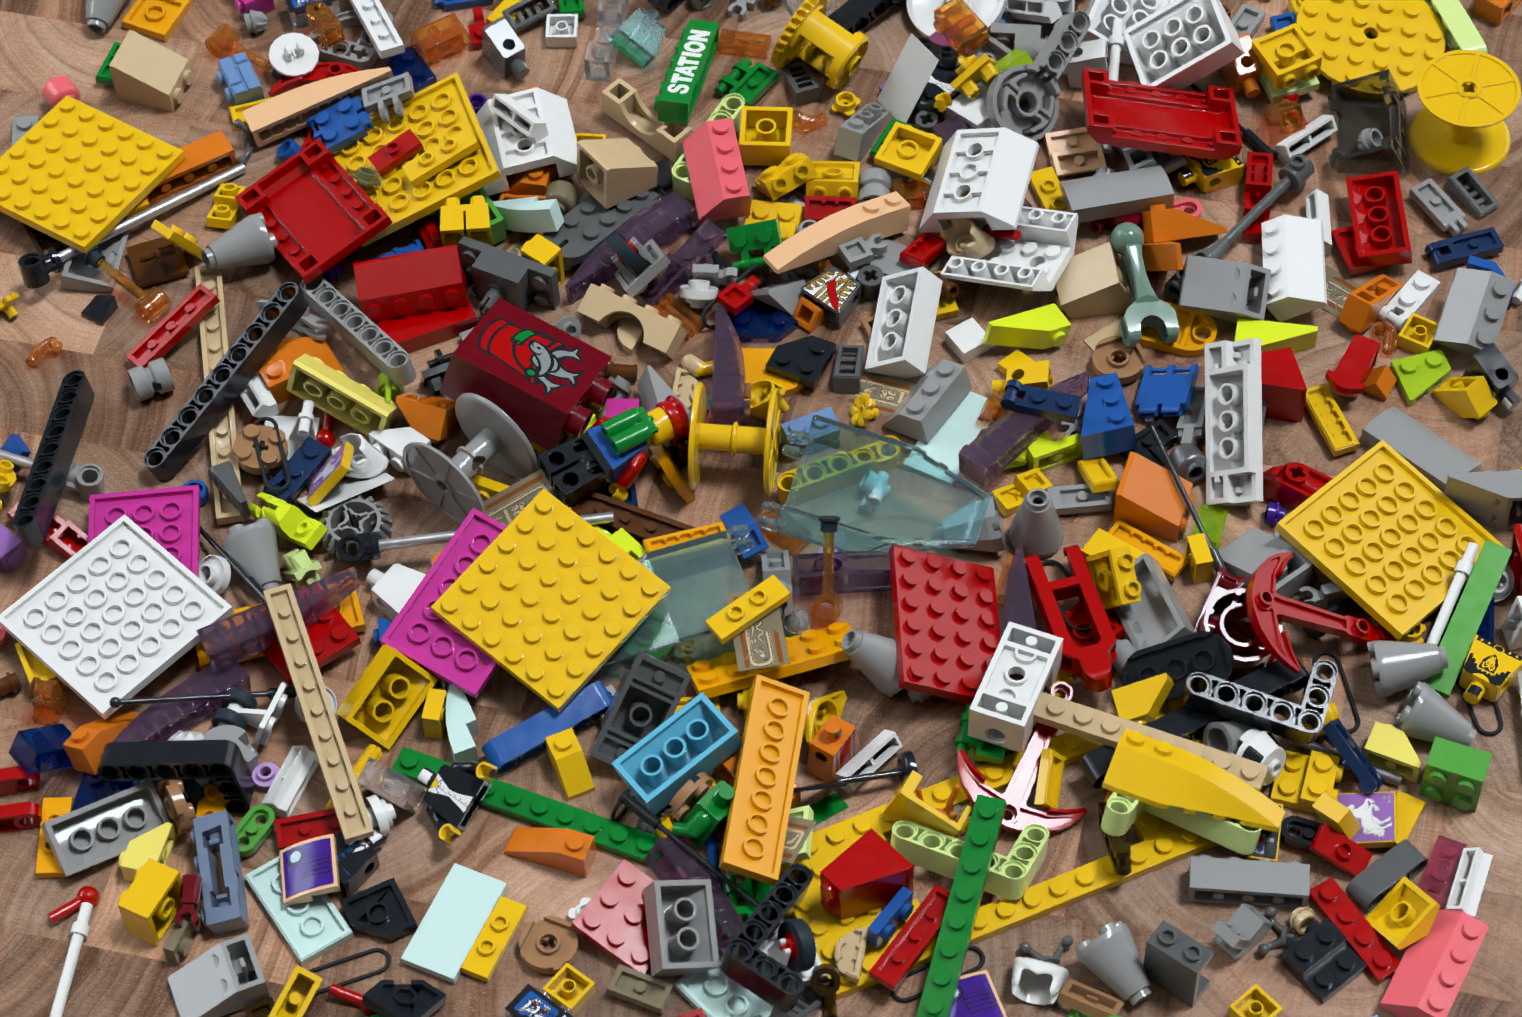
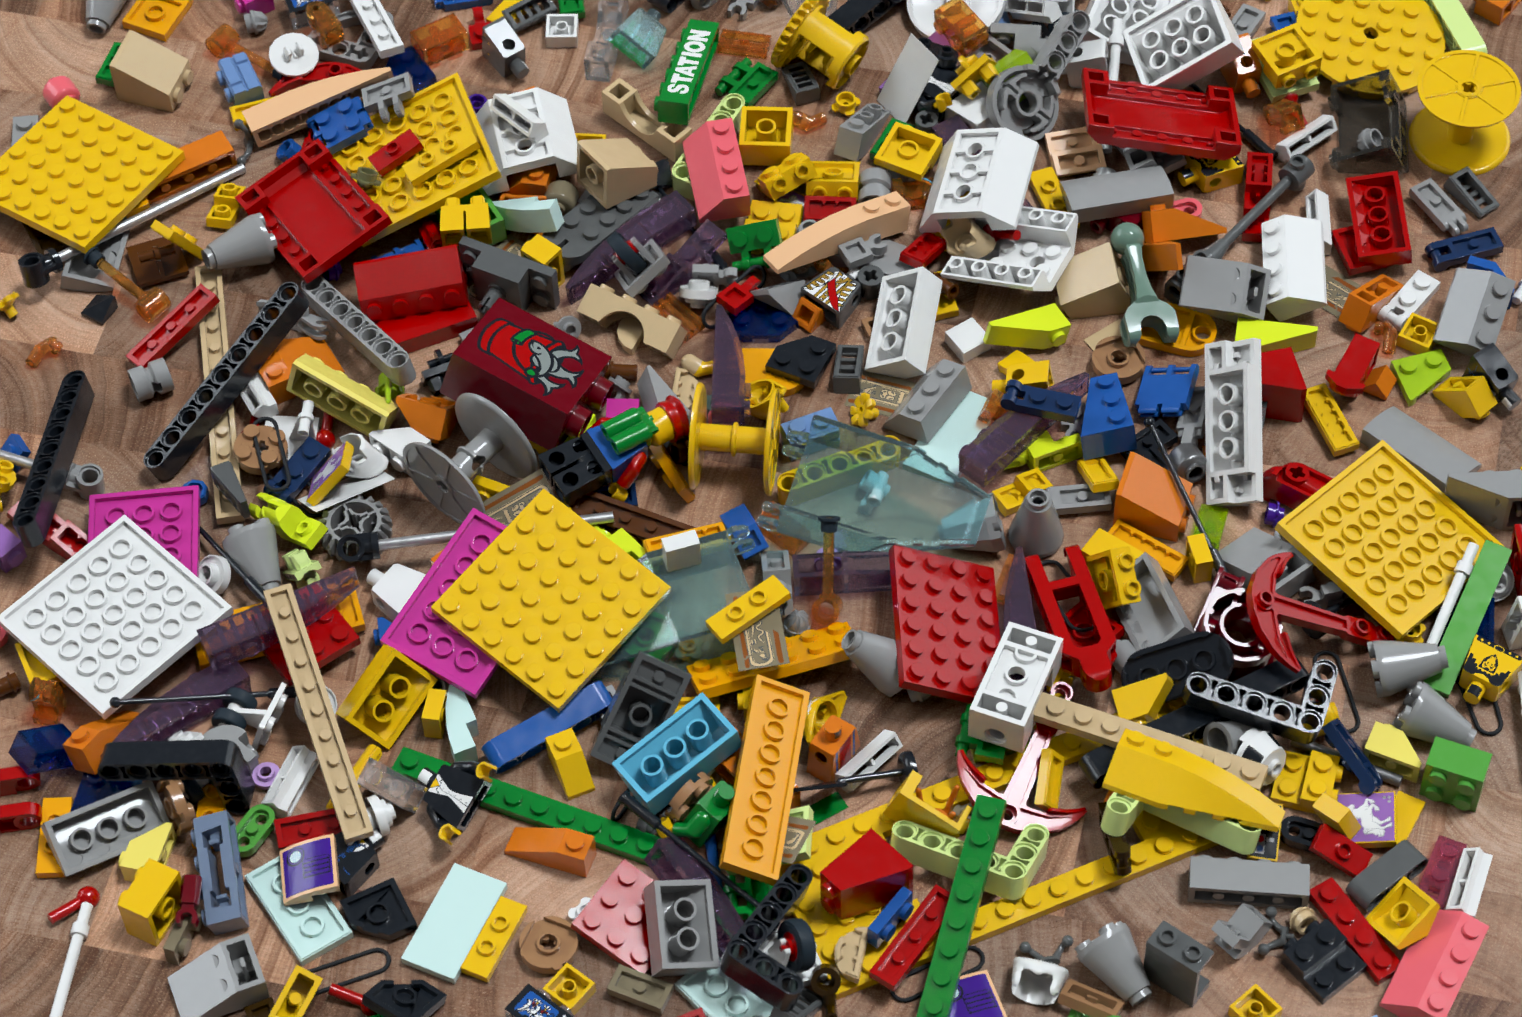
(681, 550): none -> white piece

